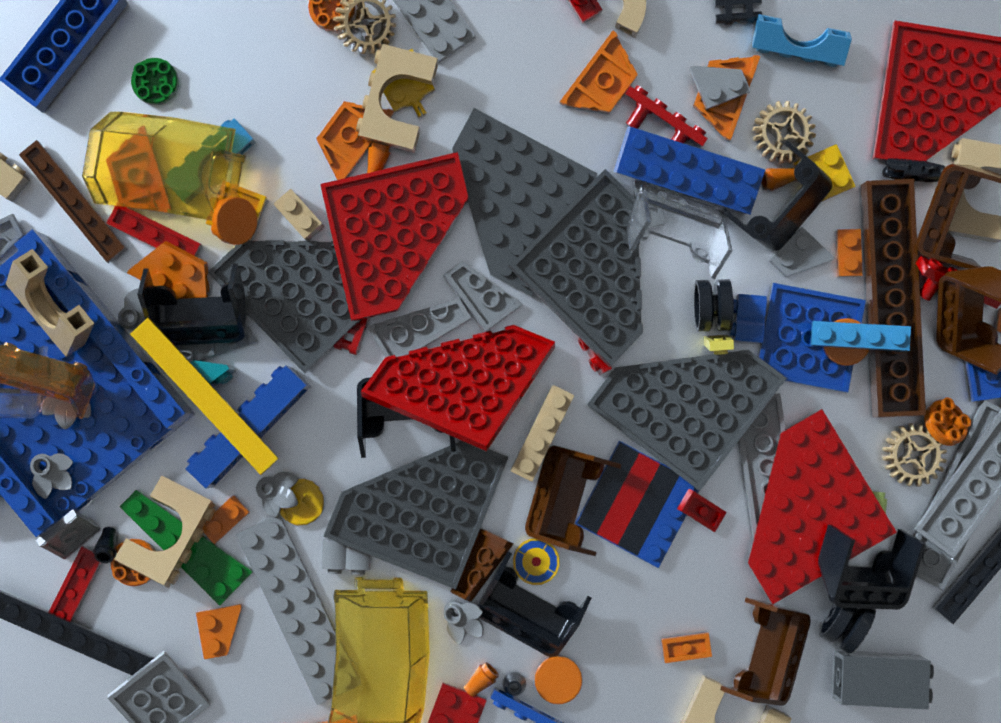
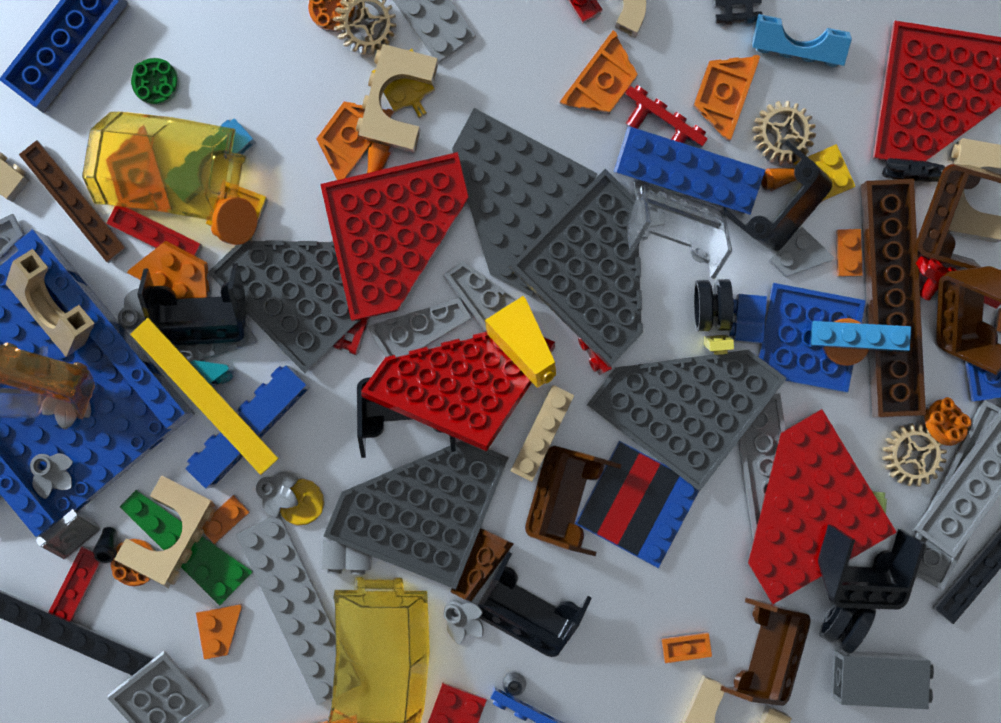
(299, 215): tan brick -> none
(481, 679): orange cone -> none
(522, 341): none -> yellow slope
(535, 561): tile -> none
(558, 679): orange tile -> none
(701, 510): red plate -> none
(719, 84): light grey wing -> none

